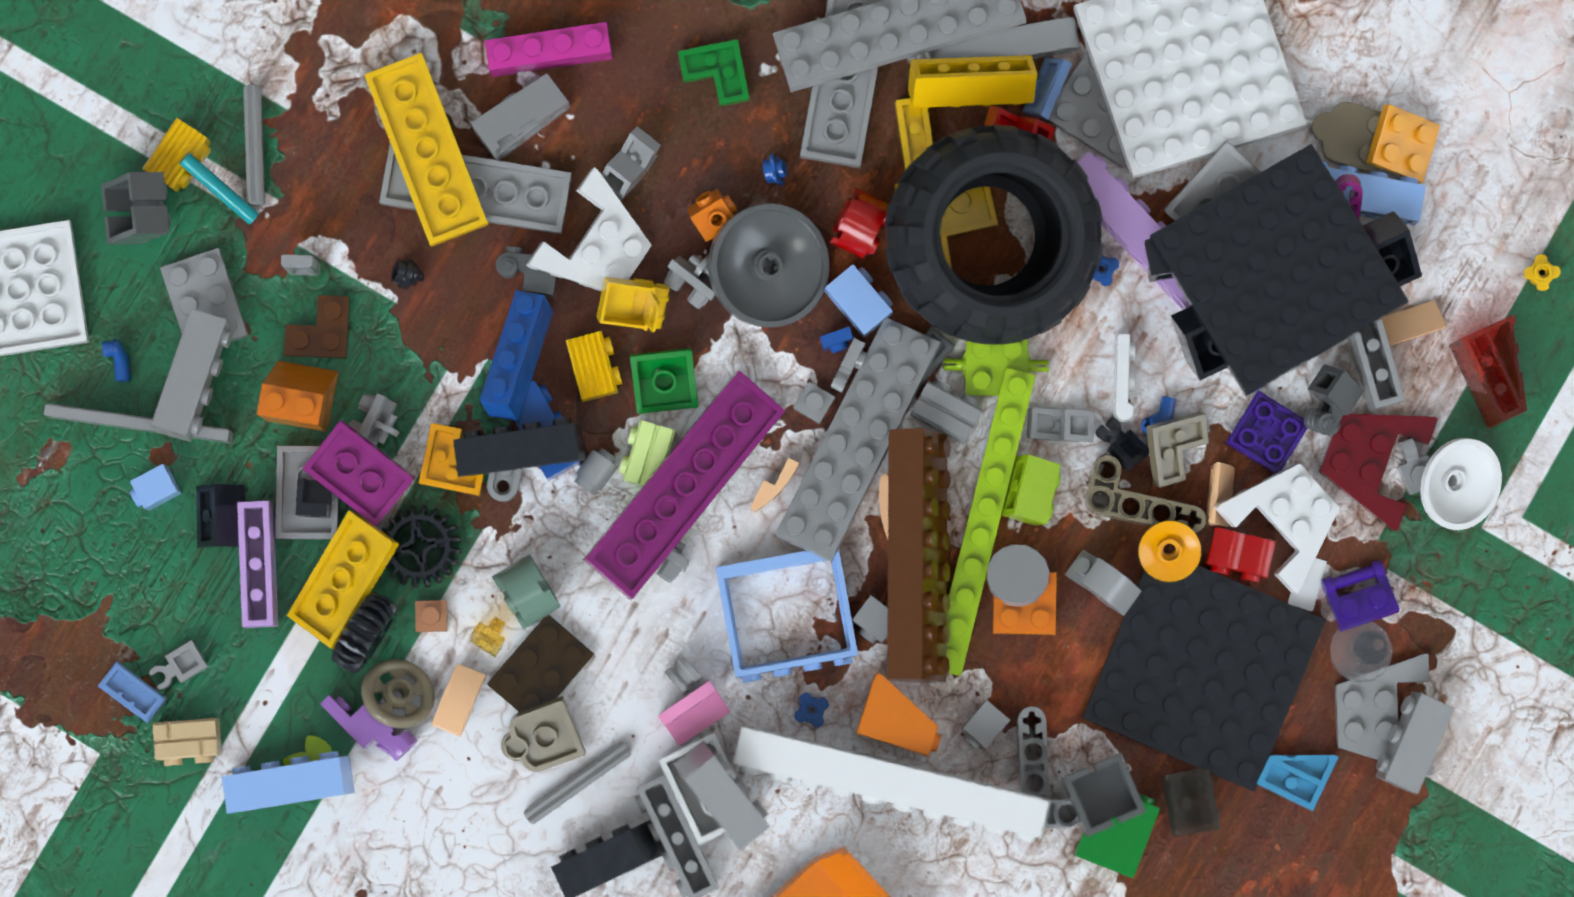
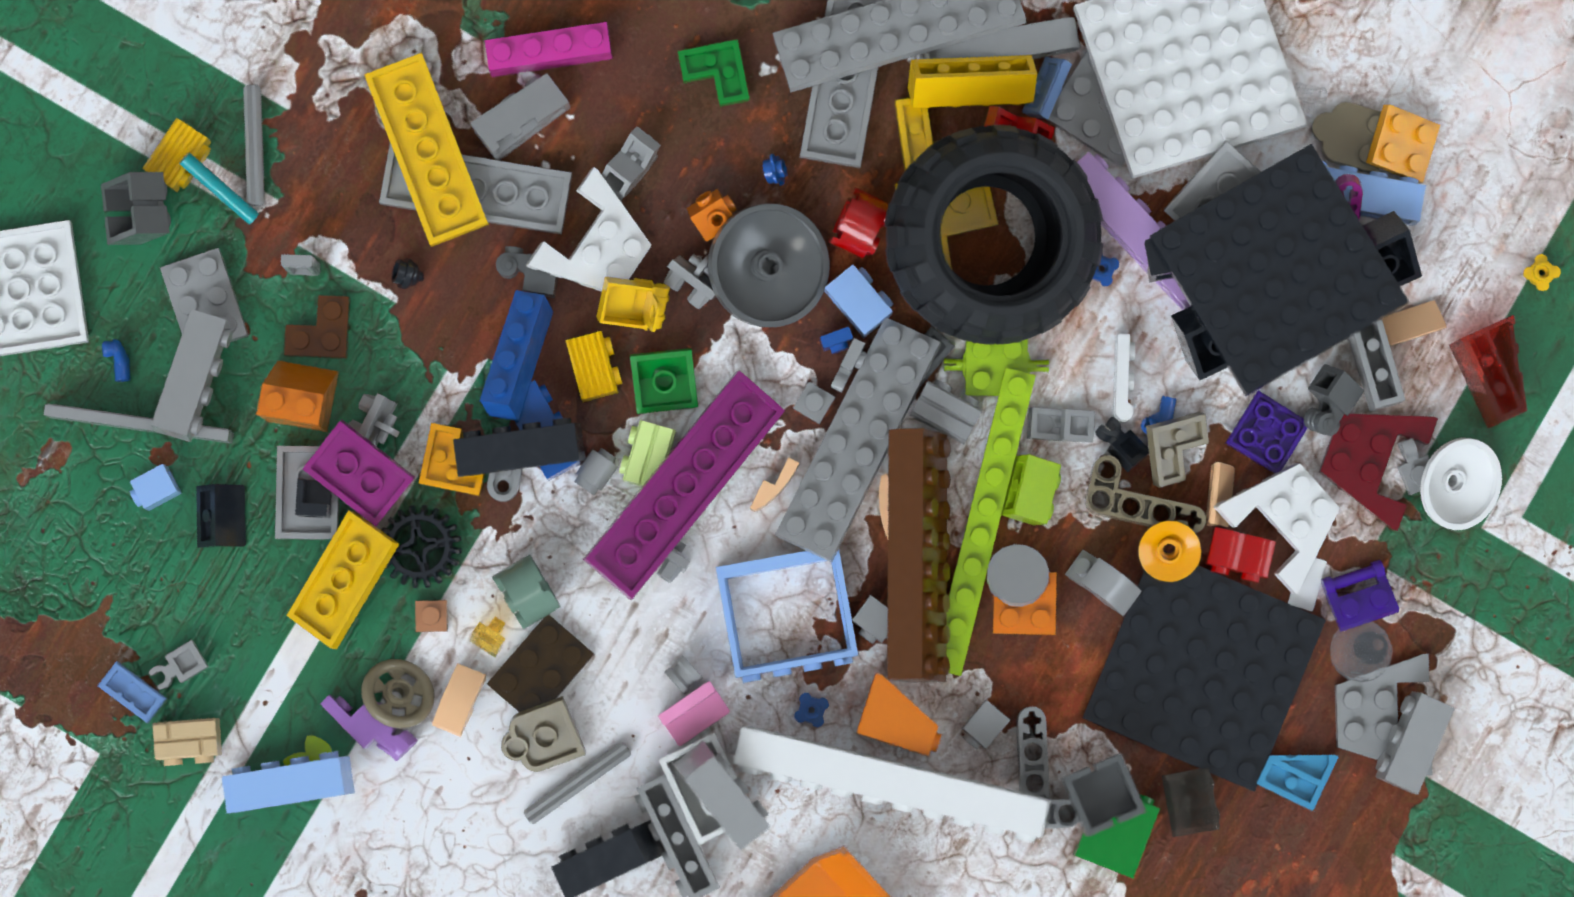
(257, 564): lavender brick -> none
(364, 632): black gear -> none

